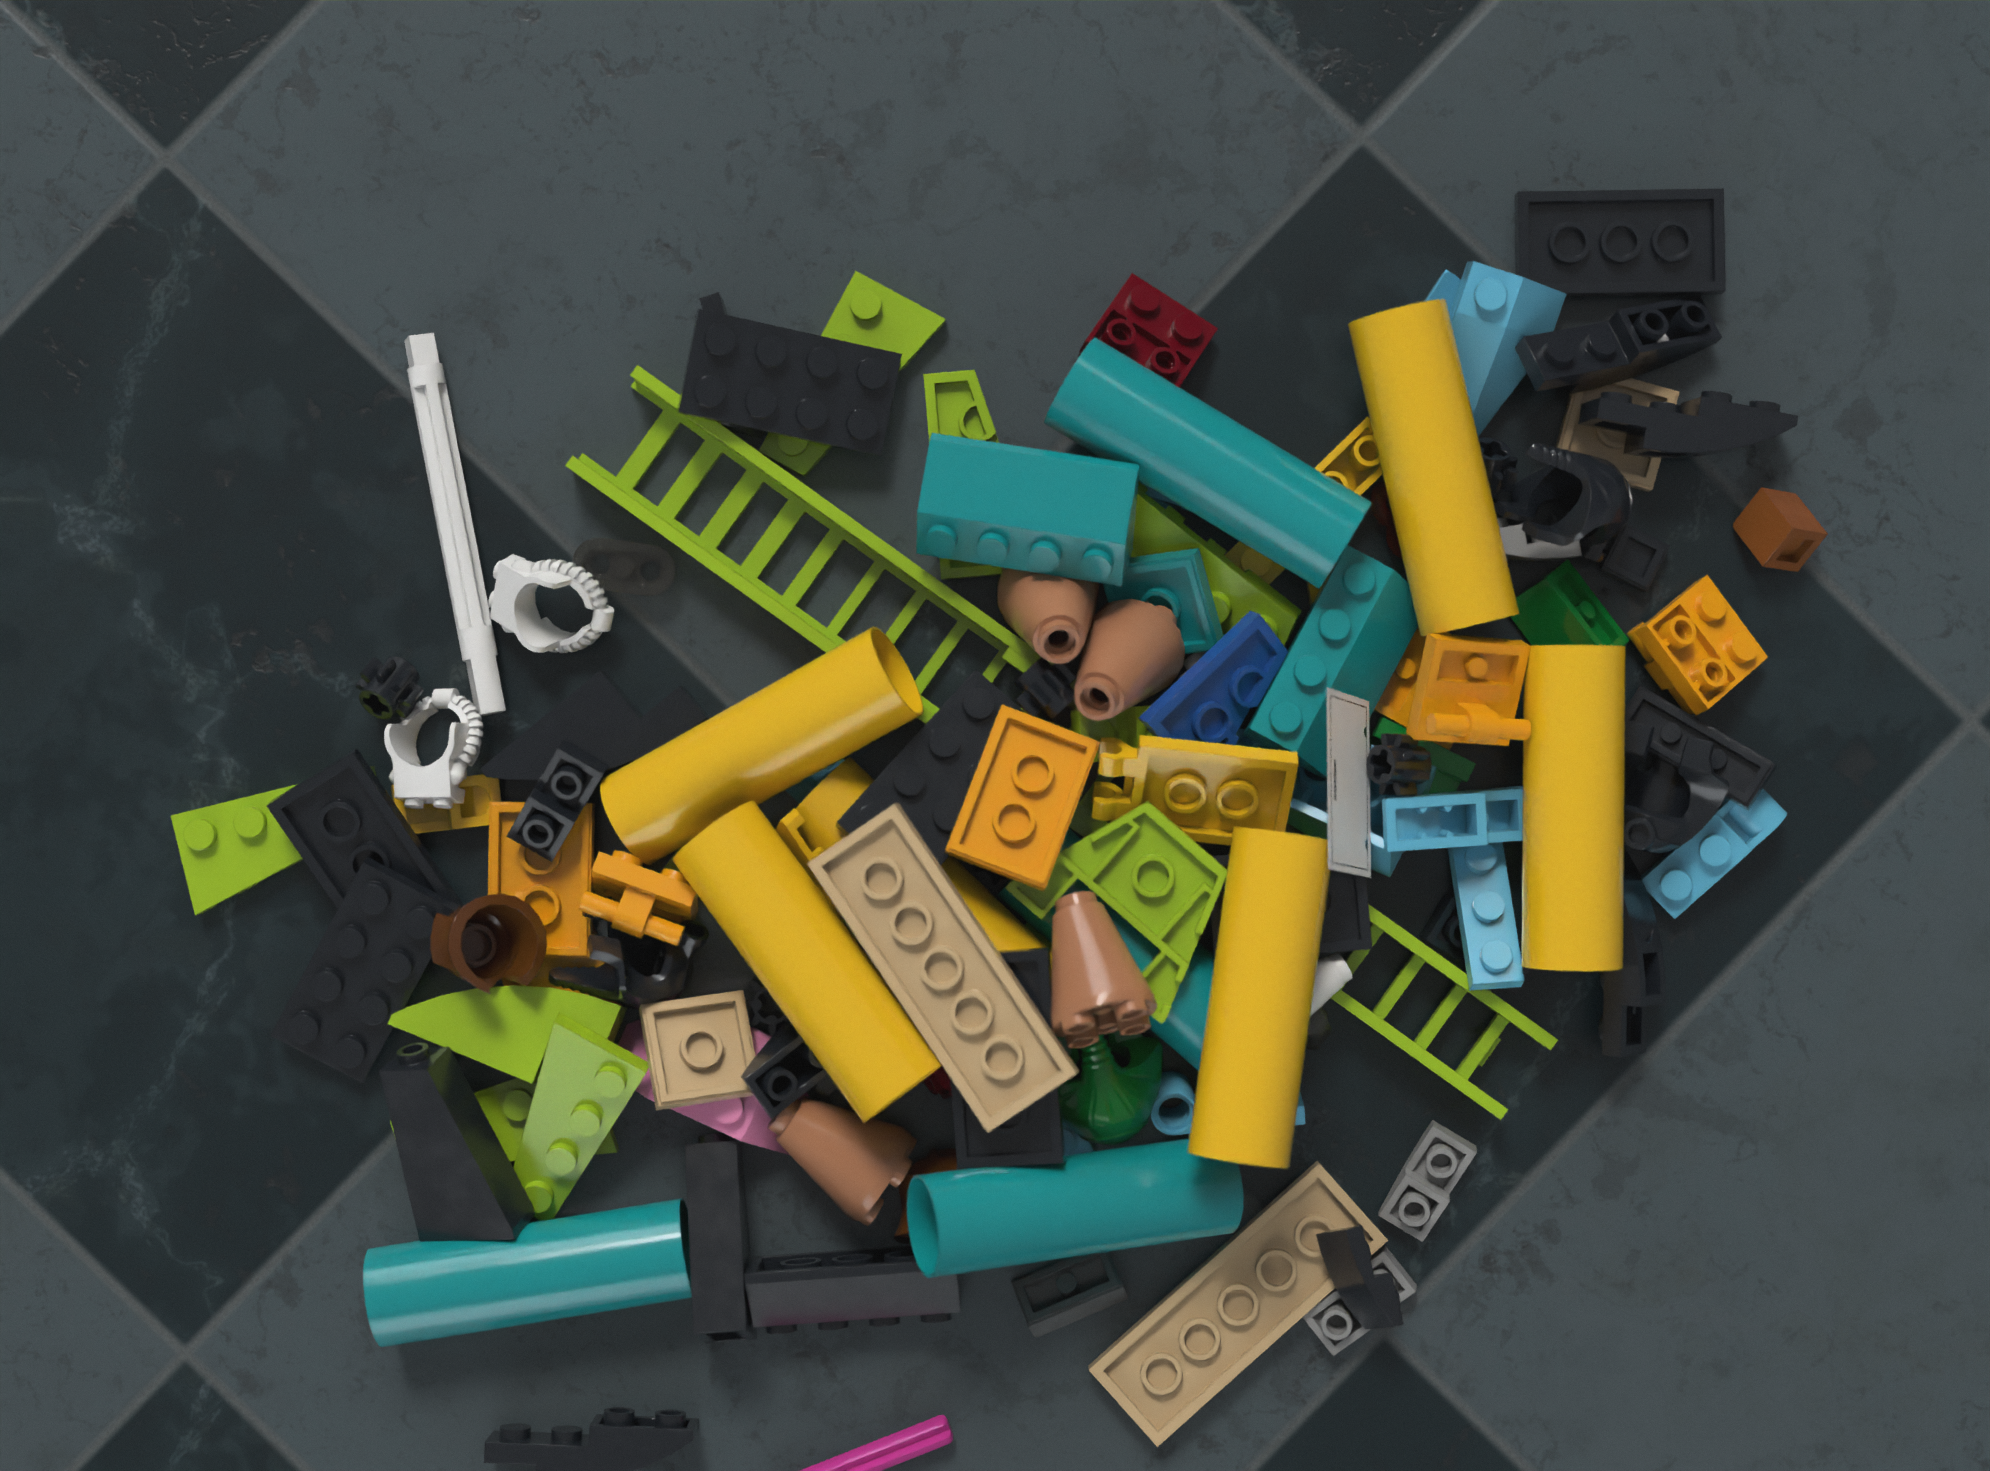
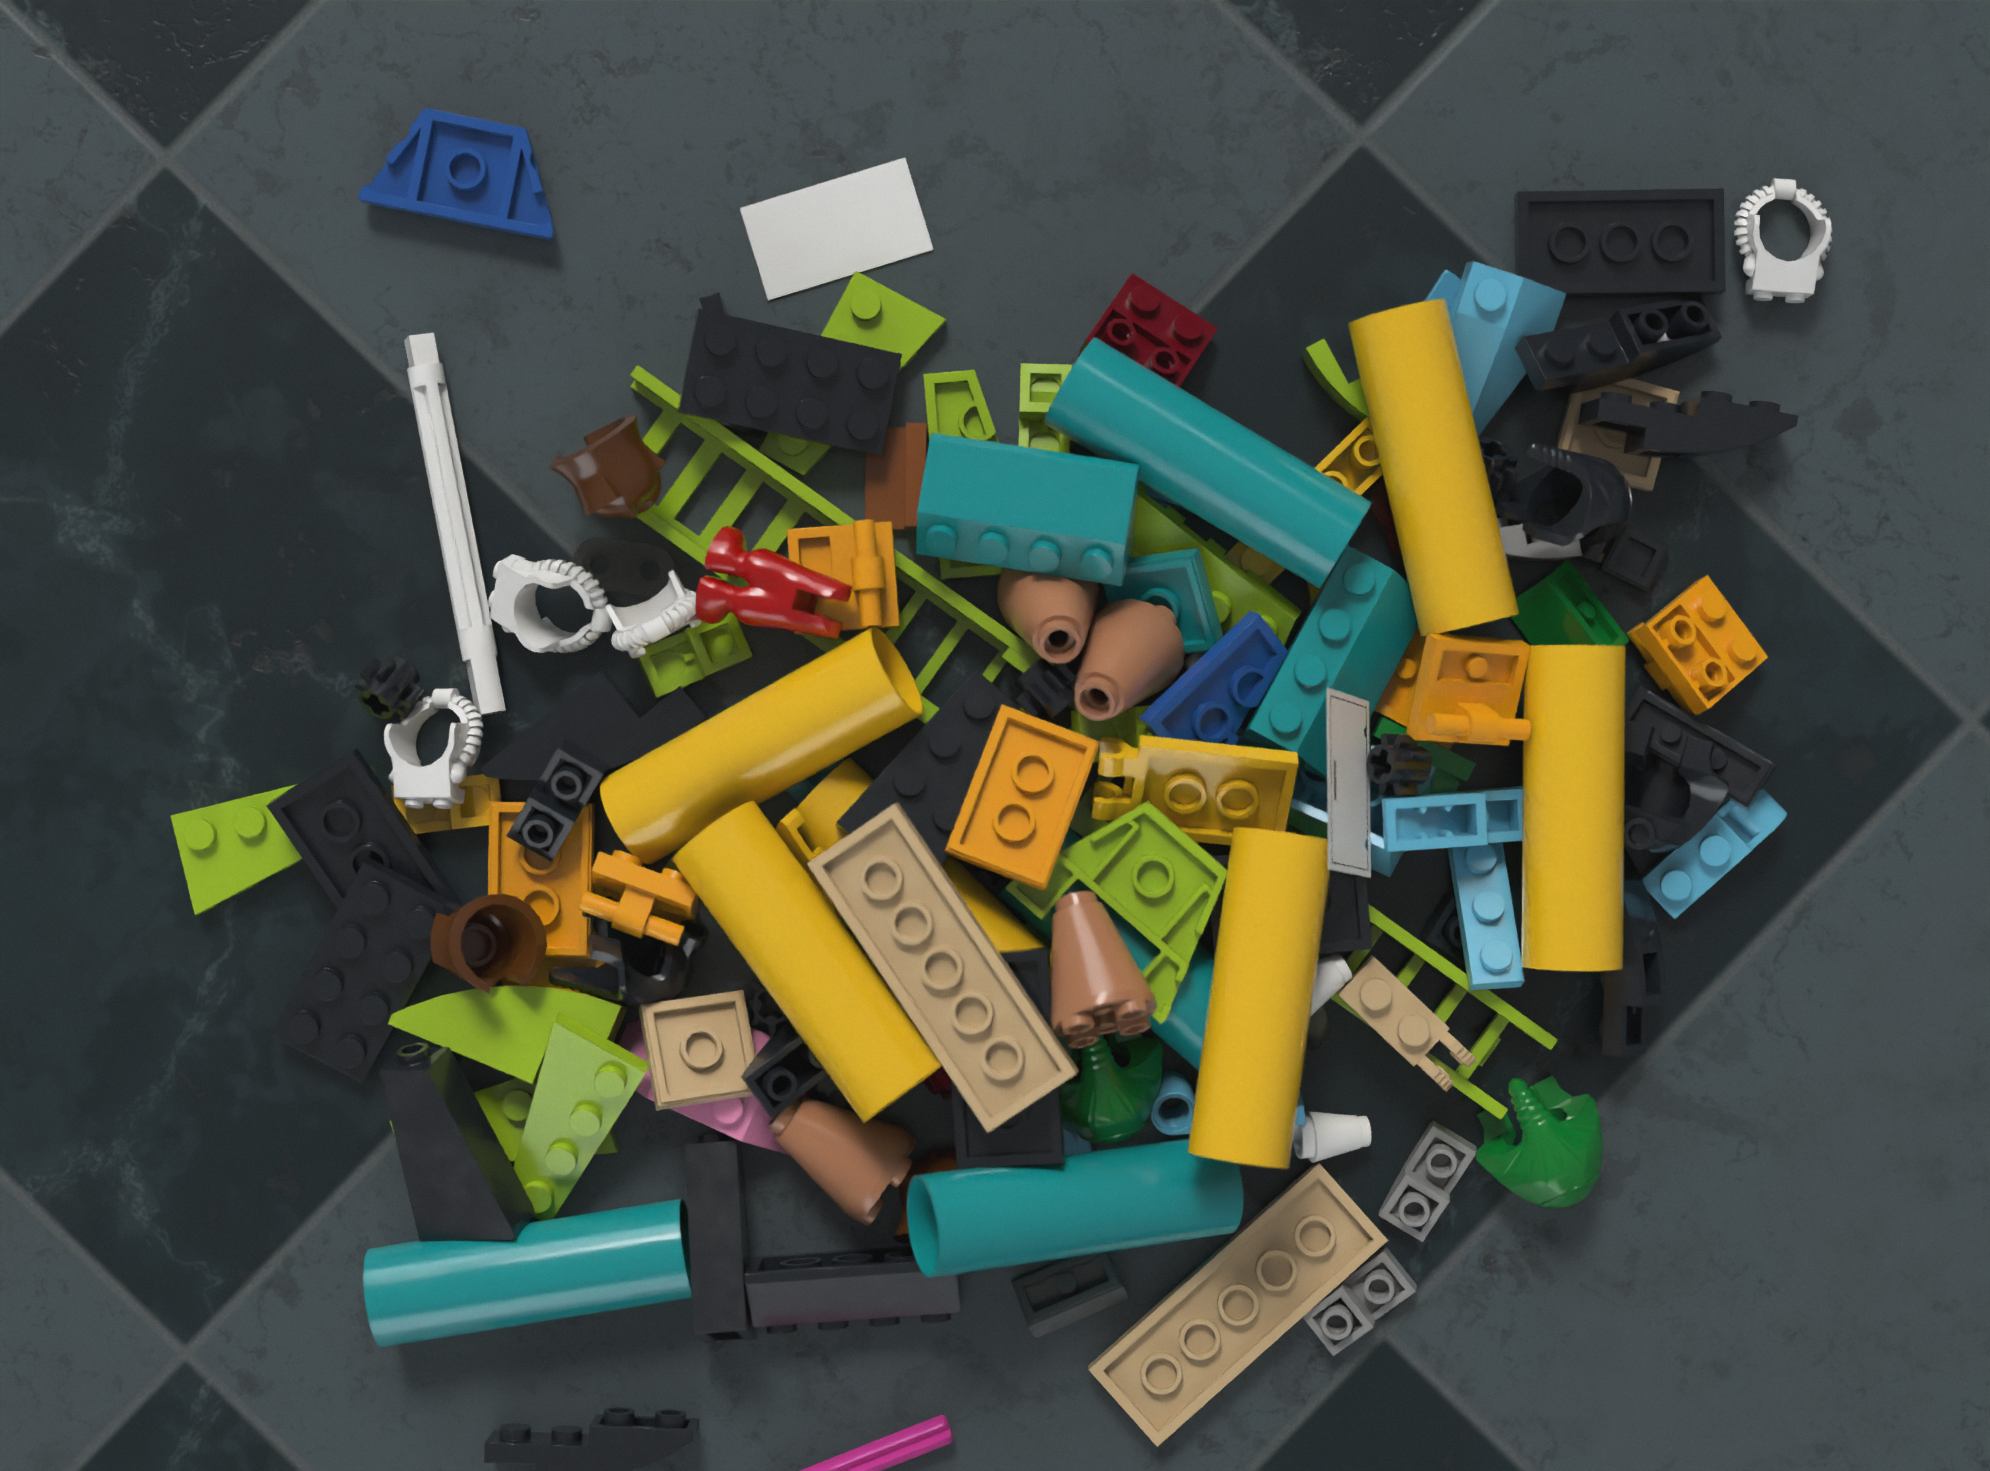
(465, 174): none -> blue wing
(614, 472): none -> reddish brown helmet
(653, 619): none -> white piece
(693, 655): none -> lime slope
(778, 589): none -> red piece
(836, 228): none -> white sticker
(860, 557): none -> light orange plate
(896, 477): none -> dark orange panel
(1037, 391): none -> lime slope
(1330, 1135): none -> white cone
(1331, 378): none -> lime slope
(1367, 1295): black slope -> none
(1401, 1019): none -> tan hinge
(1558, 1148): none -> green piece
(1772, 275): none -> white piece
(1779, 529): dark orange panel -> none

